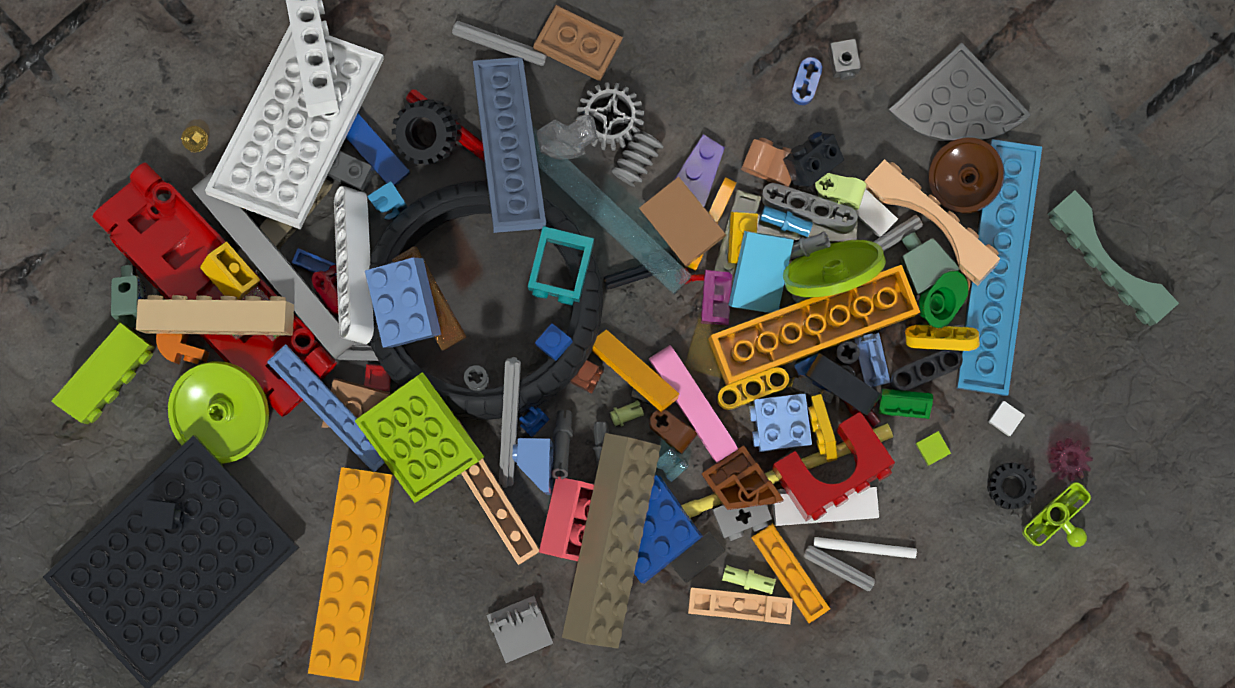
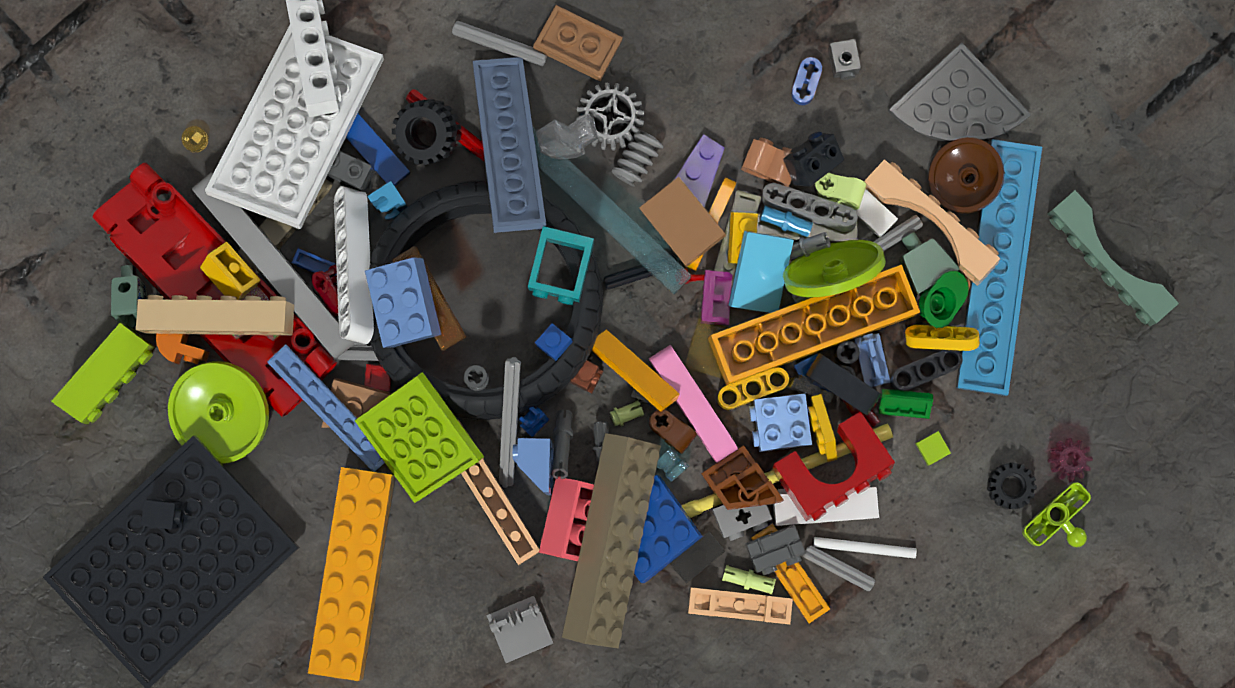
(775, 549): none -> dark grey brick
(1006, 418): white tile -> none

